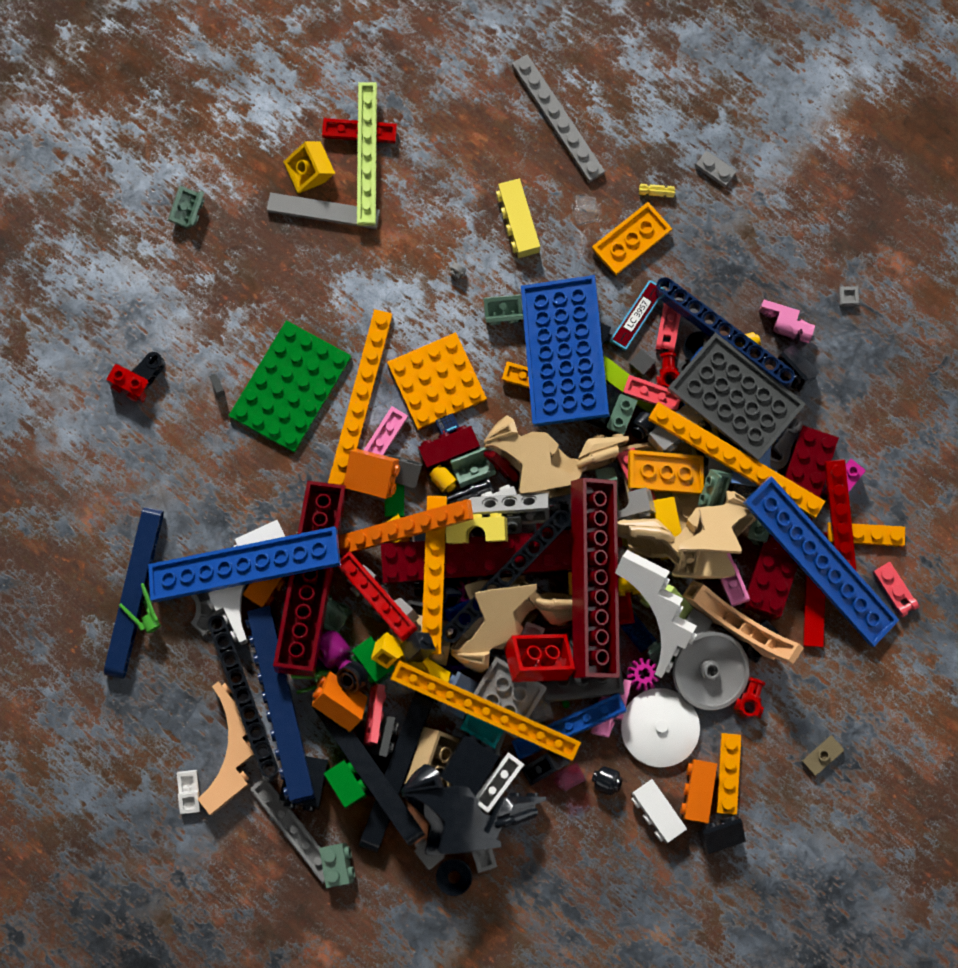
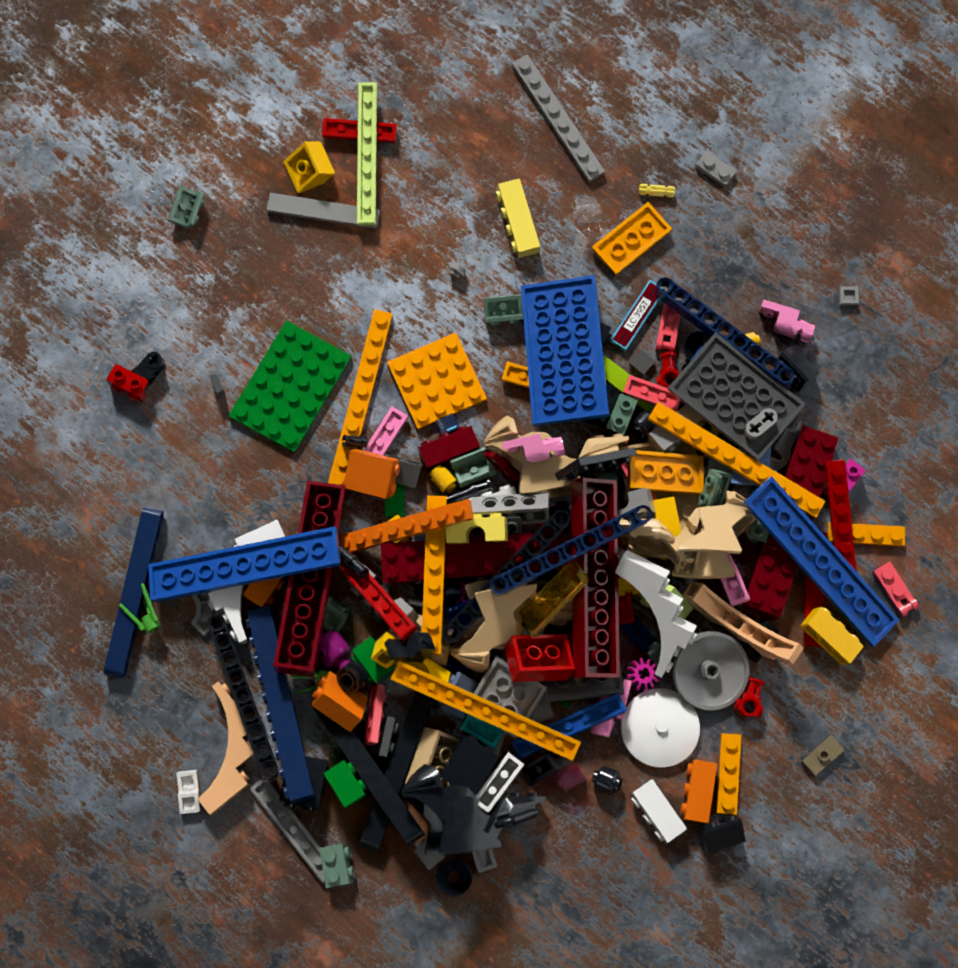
(352, 563): none -> black pin
(355, 441): none -> black pin
(396, 649): none -> black tile
(535, 448): none -> bright pink plate
(554, 597): none -> clear yellow slope
(578, 543): none -> dark blue beam
(596, 464): none -> black plate
(701, 621): light grey brick -> none
(757, 420): none -> light grey beam
(832, 635): none -> yellow brick

